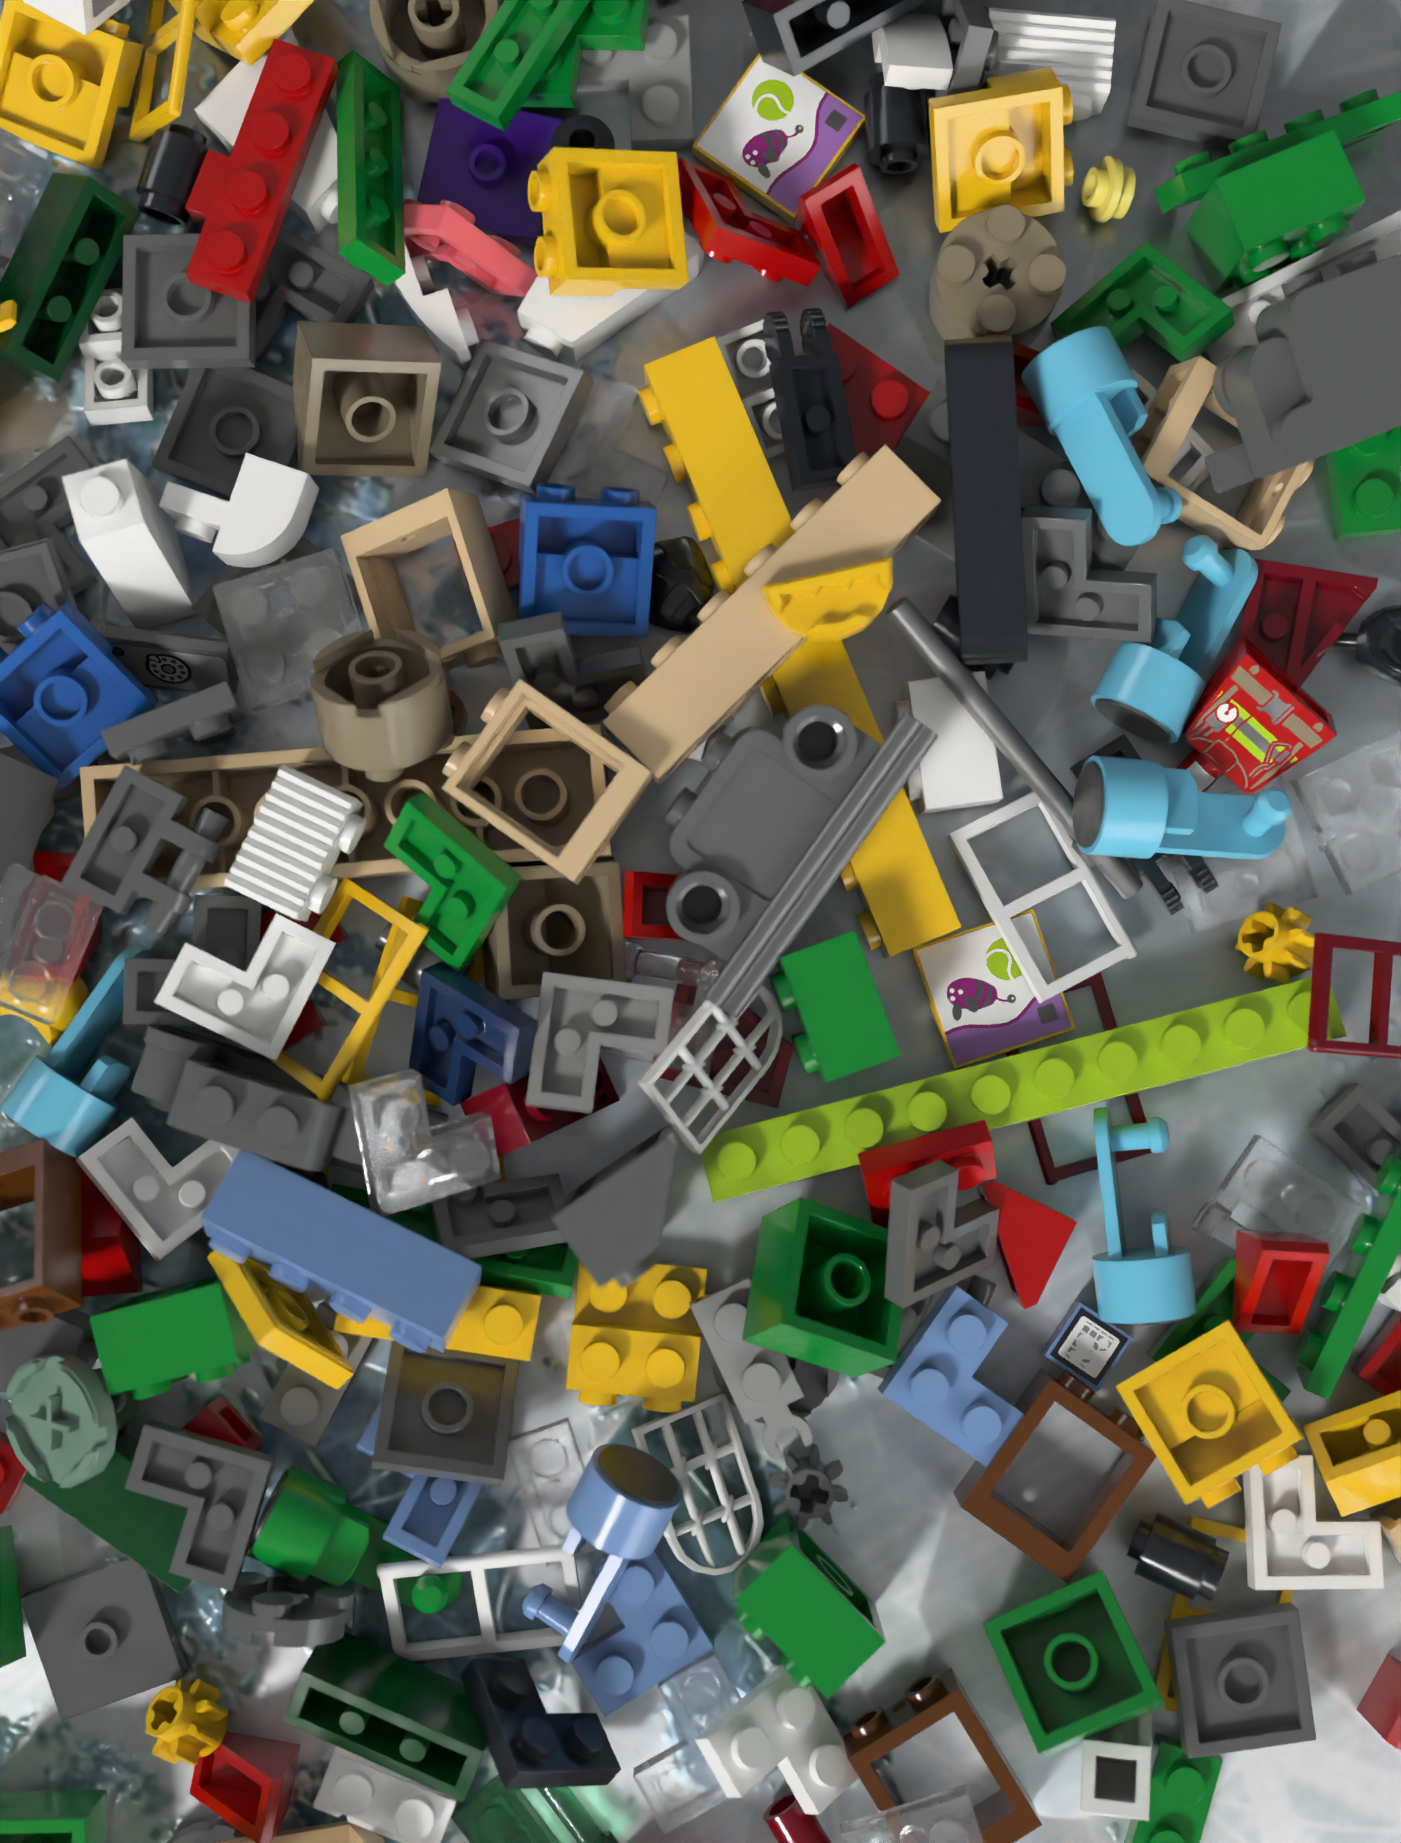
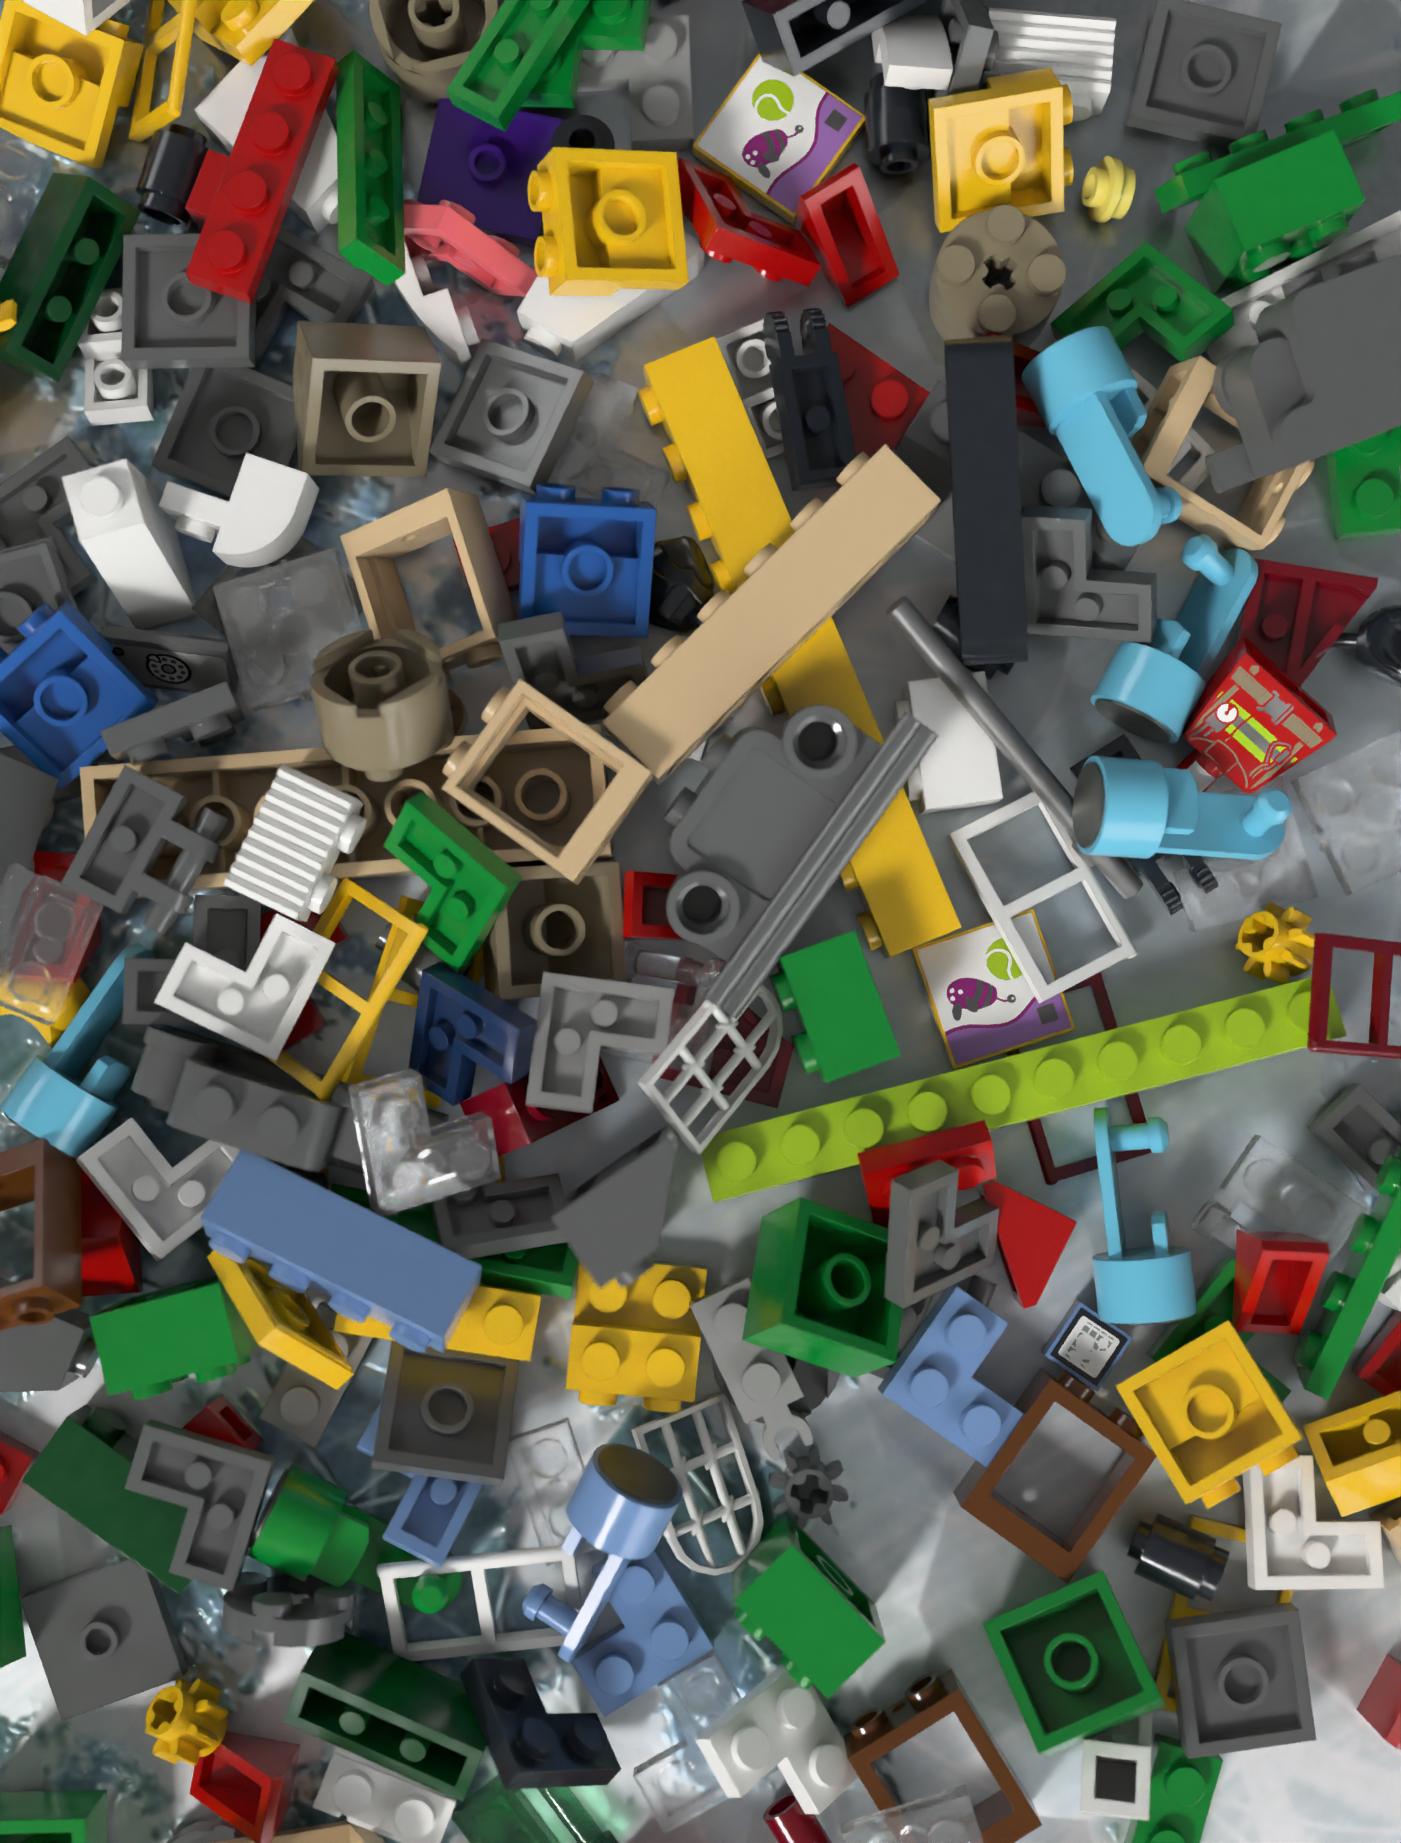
(64, 1418): sand green tile -> none
(831, 602): yellow tile -> none

